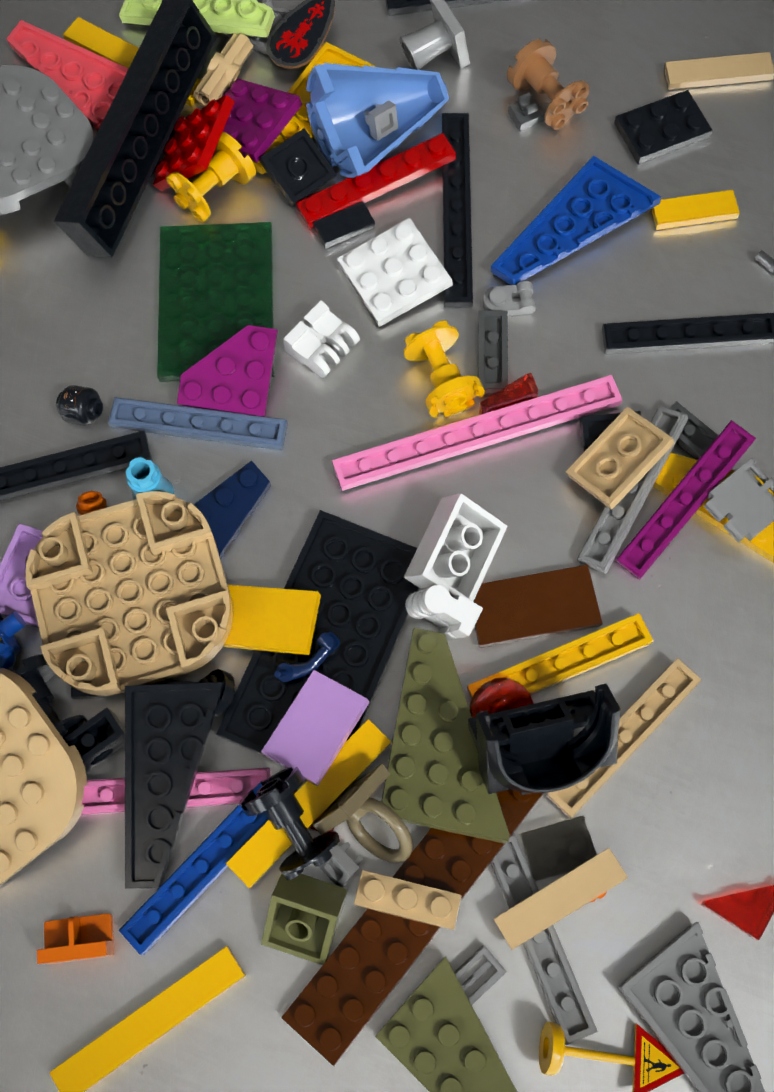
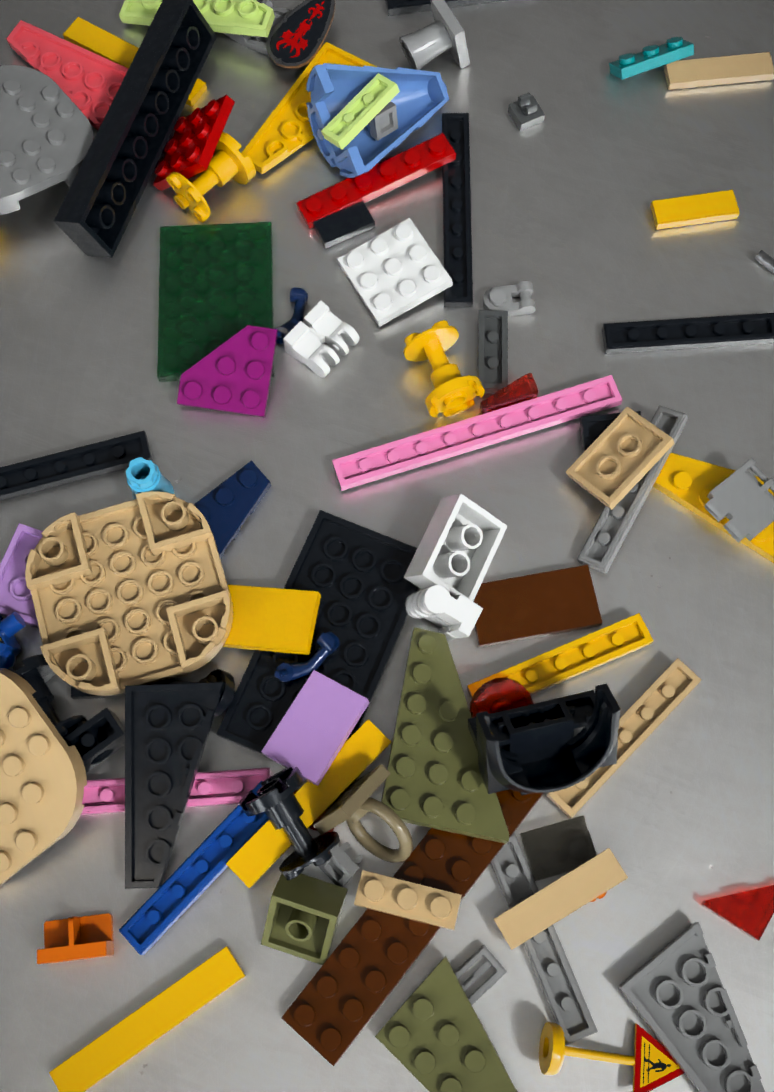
(79, 405): black head -> none
(90, 502): orange plate -> none
(198, 423): sand blue tile -> none
(223, 69): tan piece -> none
(258, 116): magenta plate -> none
(297, 167): black plate -> none
(300, 298): none -> dark blue piece
(360, 111): none -> yellowish green plate
(536, 71): medium nougat piece -> none
(583, 211): blue wing -> none
(651, 57): none -> teal plate
(663, 126): black plate -> none
(685, 499): magenta tile -> none
(695, 436): dark grey plate -> none

